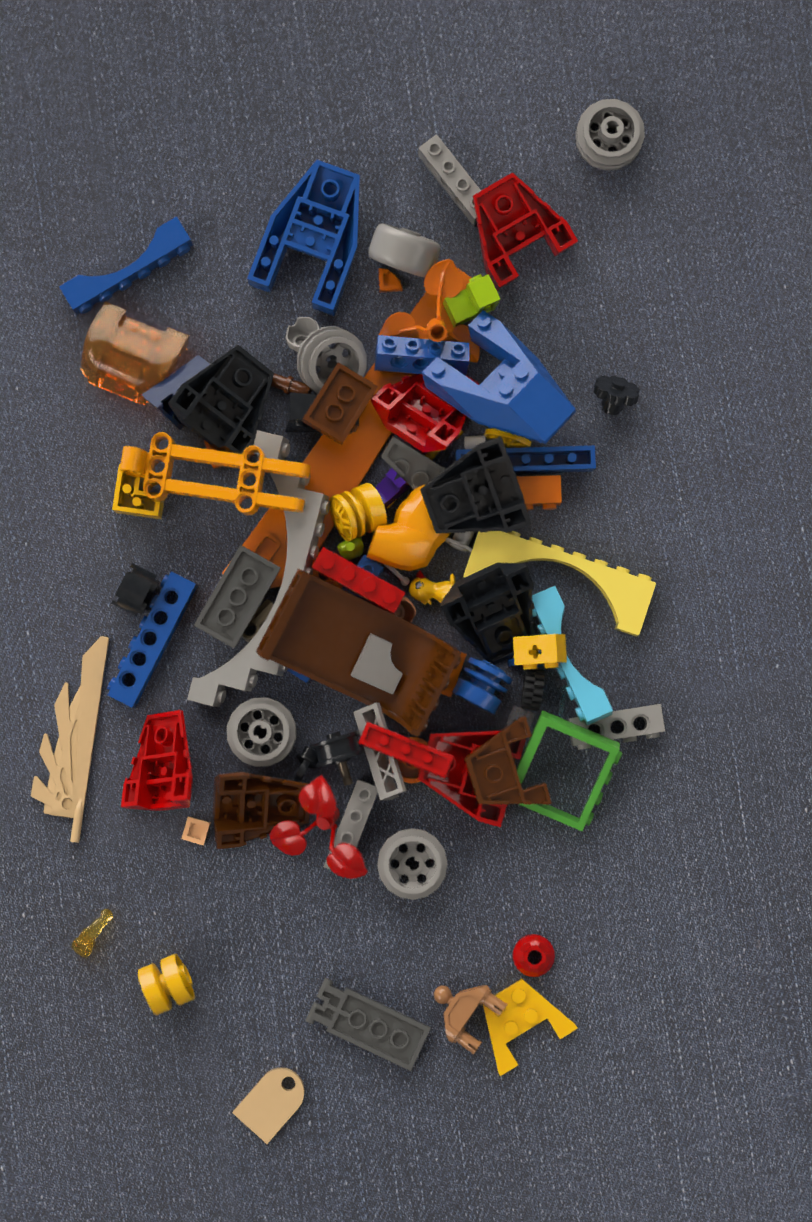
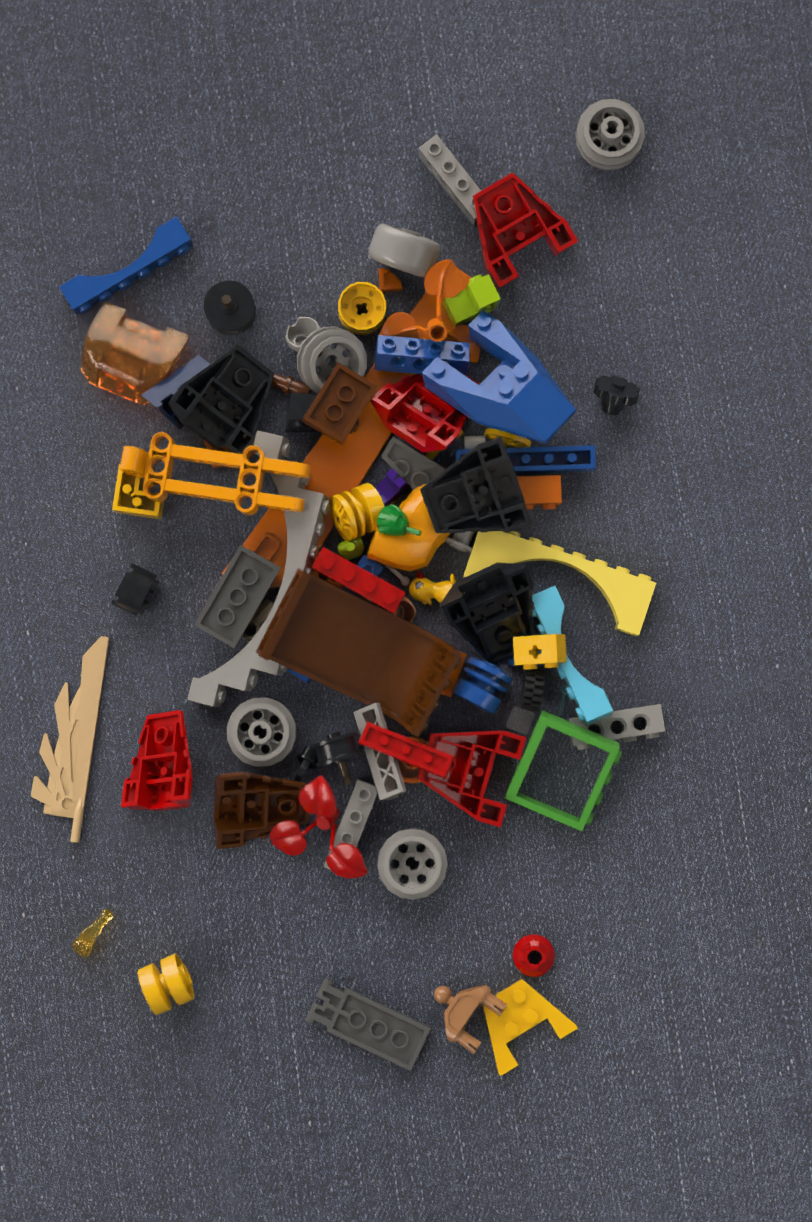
(153, 653): blue brick -> none
(196, 830): light nougat tile -> none
(229, 307): none -> black wheel
(270, 1104): tan tile -> none
(316, 220): blue wedge -> none
(360, 295): none -> yellow wheel
(375, 665): light grey tile -> none
(394, 522): none -> green piece
(494, 770): reddish brown wing -> none

